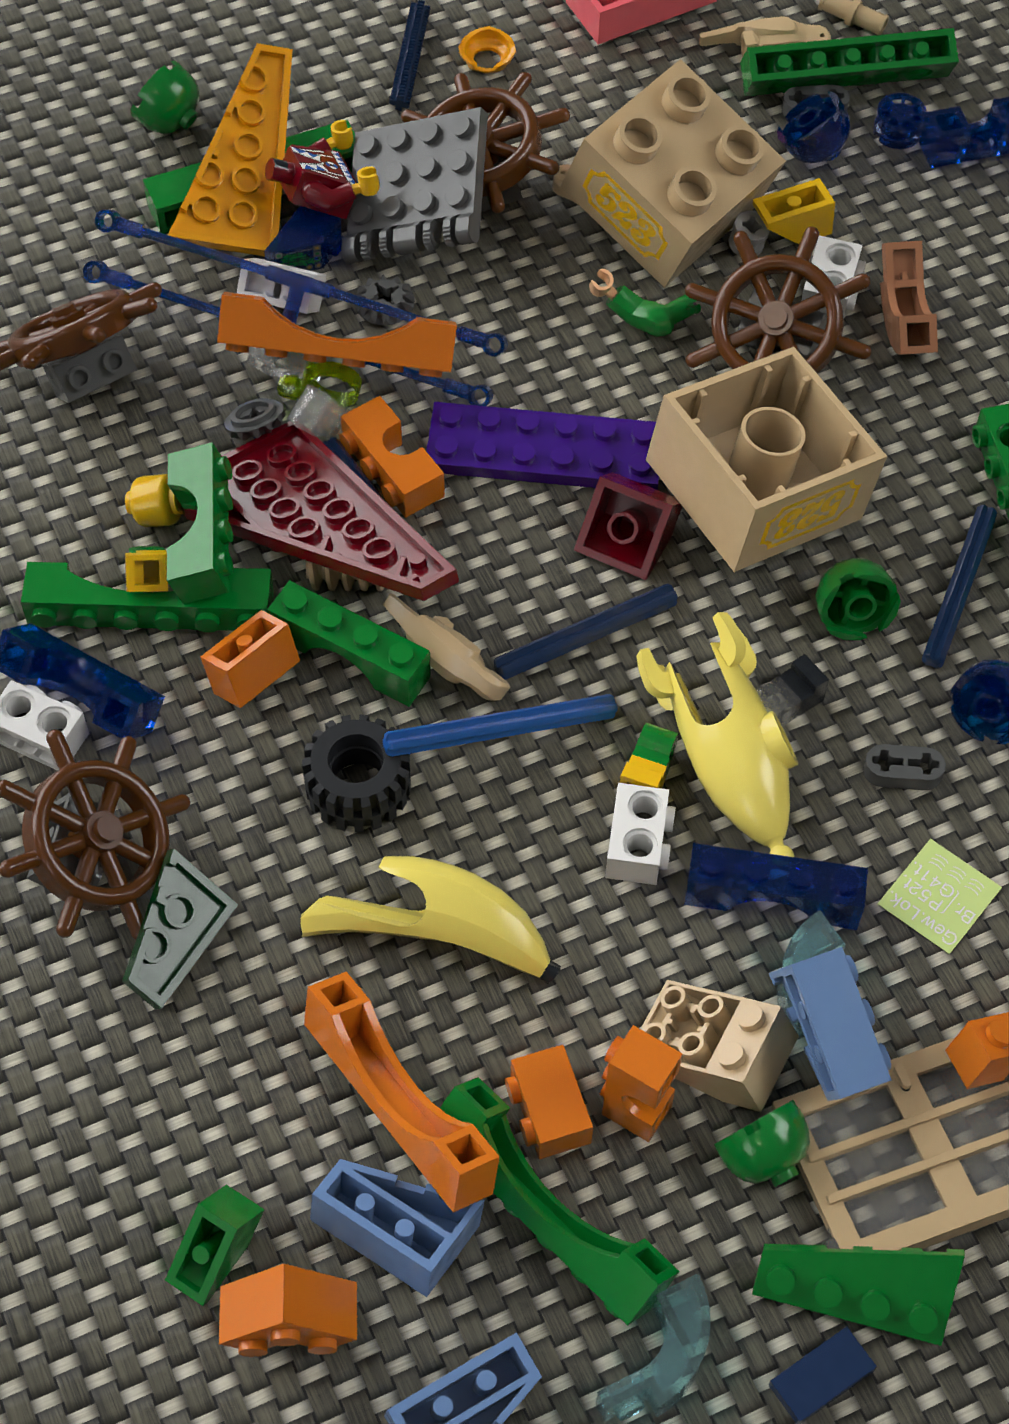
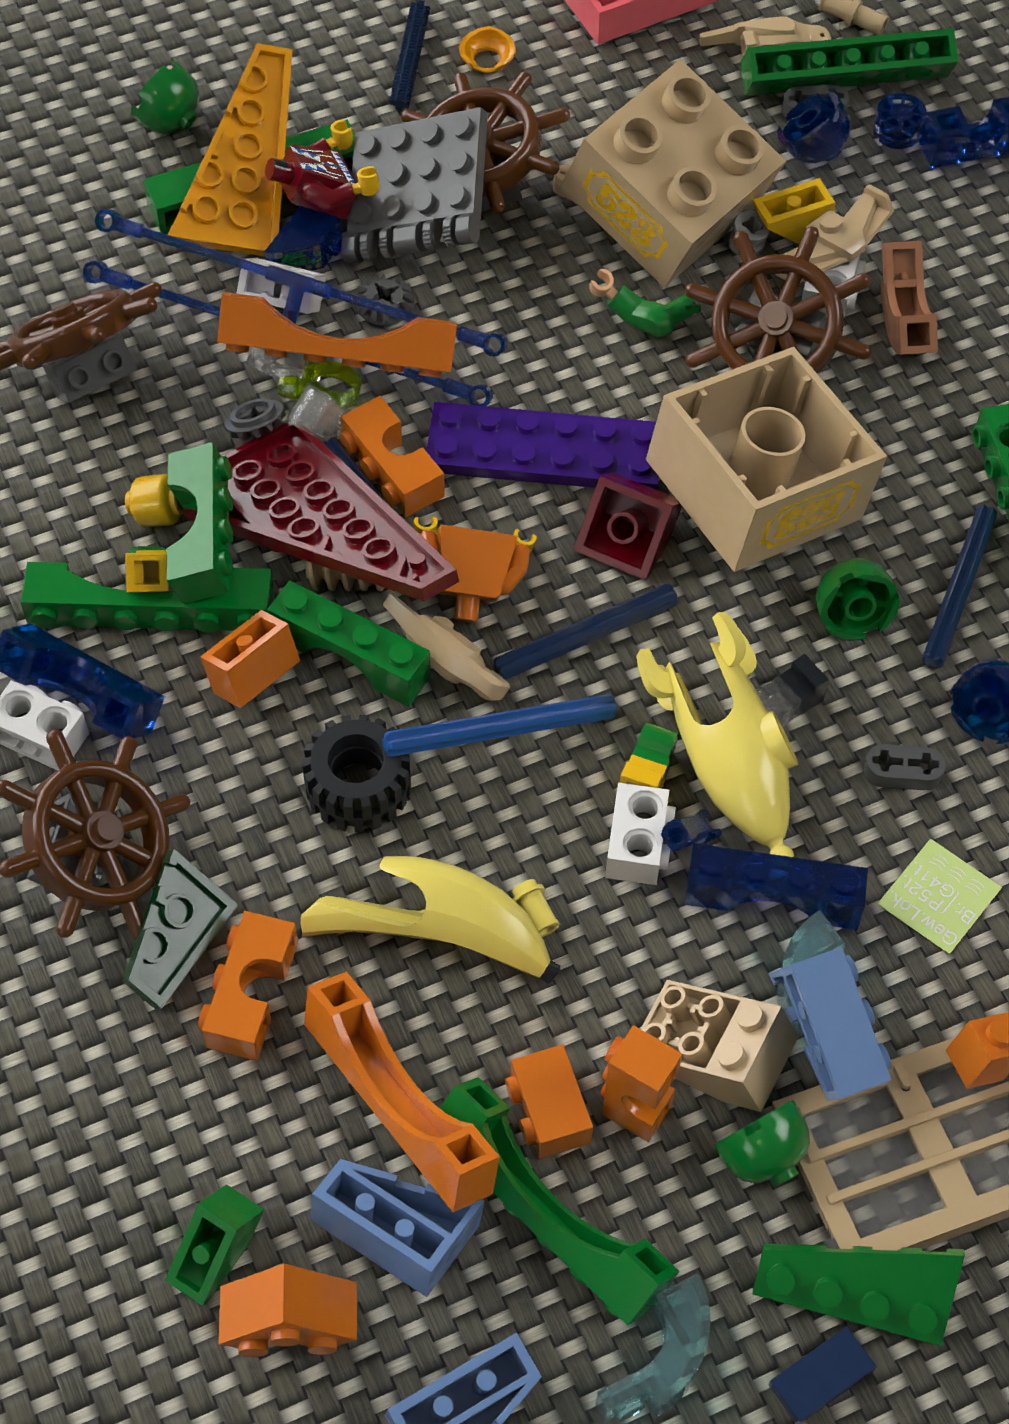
(257, 949): none -> orange arch
(484, 560): none -> orange torso
(531, 899): none -> light yellow pin
(688, 830): none -> clear blue bar
(846, 237): none -> tan plate

